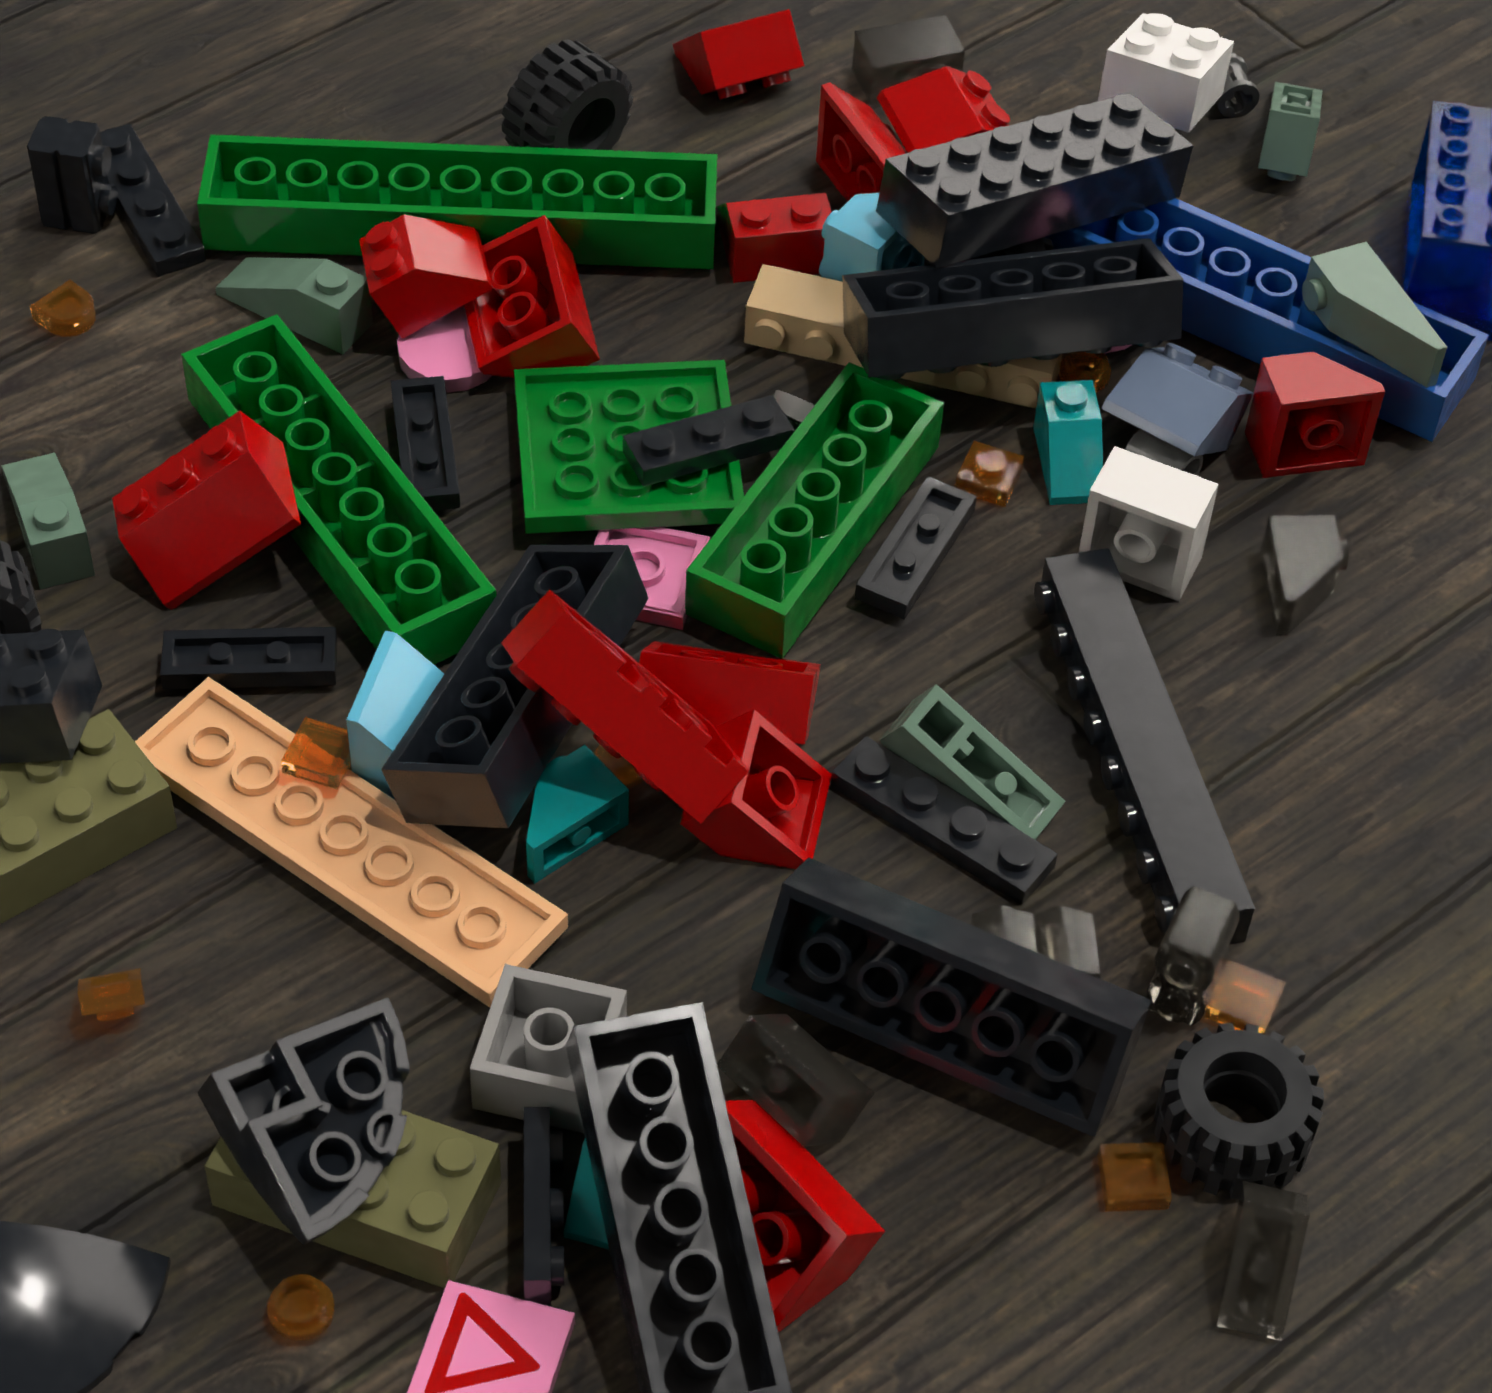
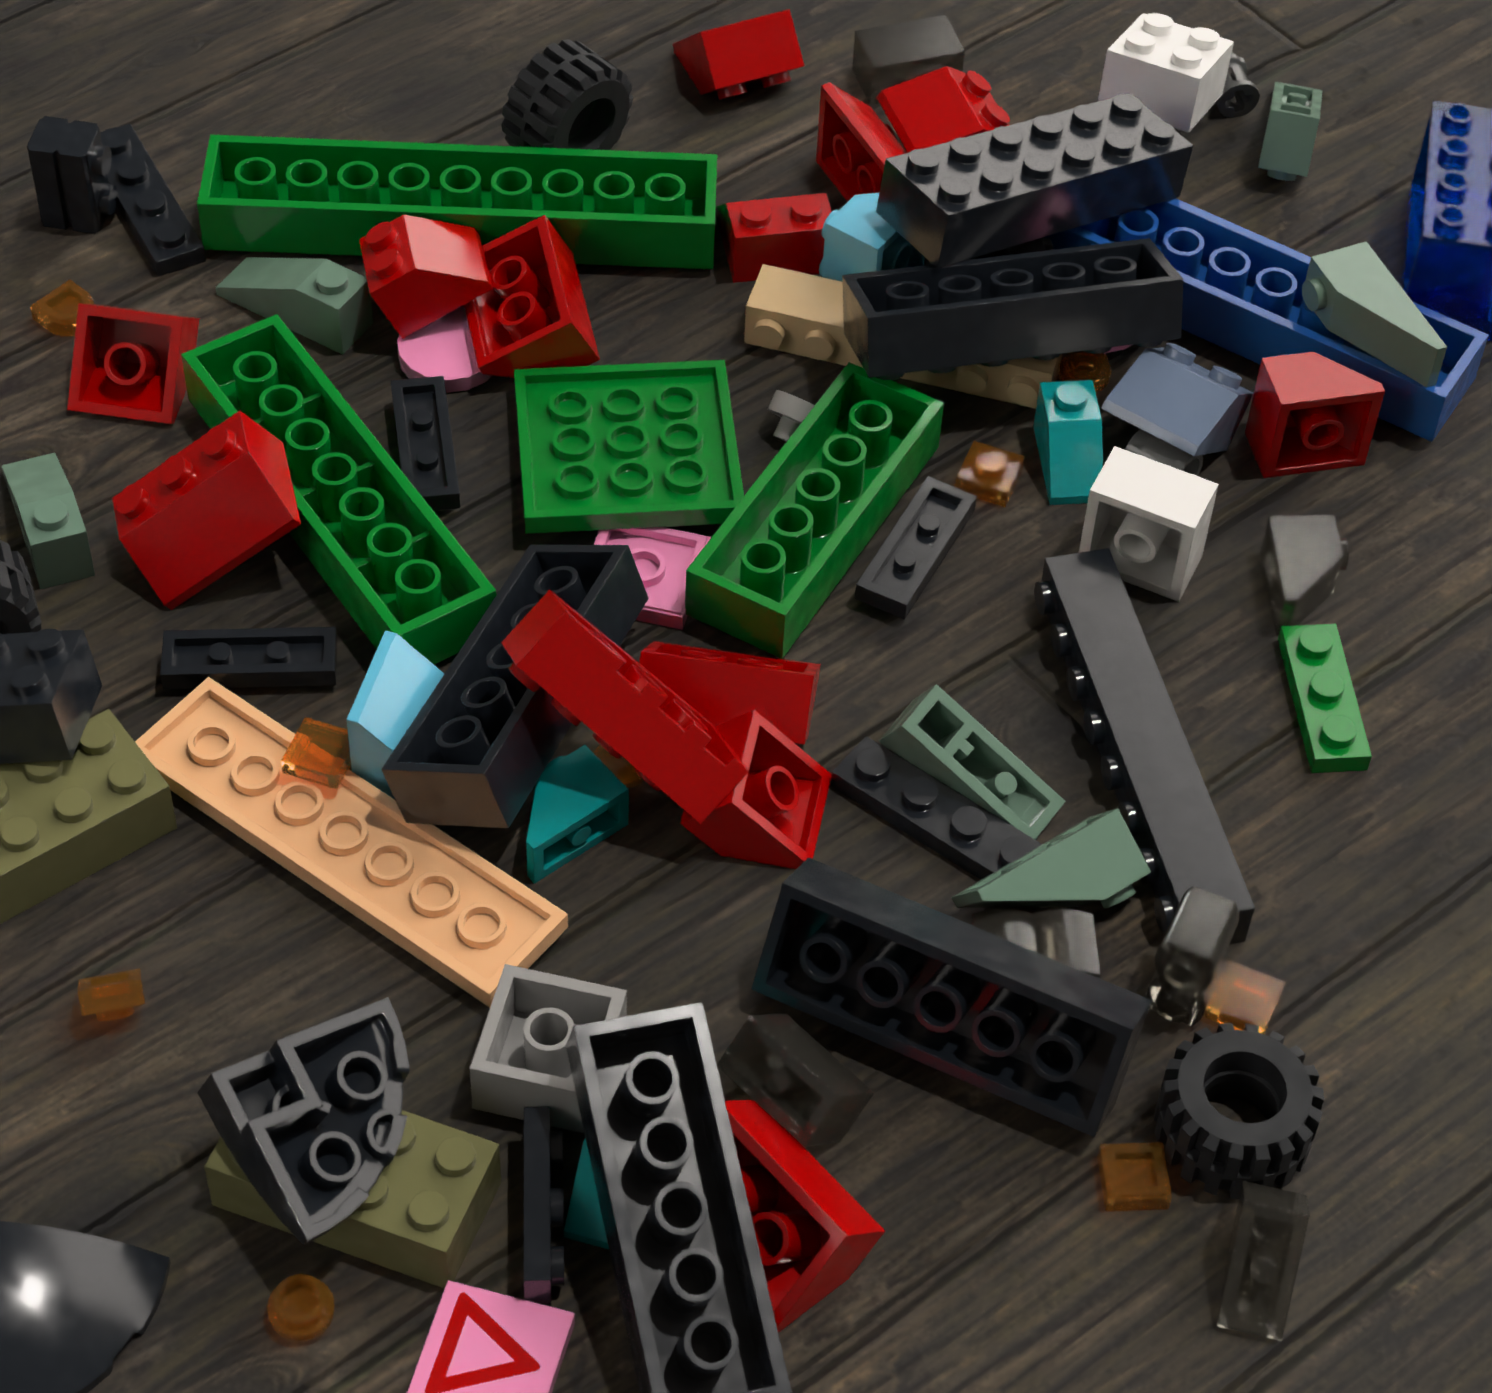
(130, 362): none -> red slope
(707, 440): black plate -> none
(1075, 868): none -> sand green slope
(1324, 698): none -> plate

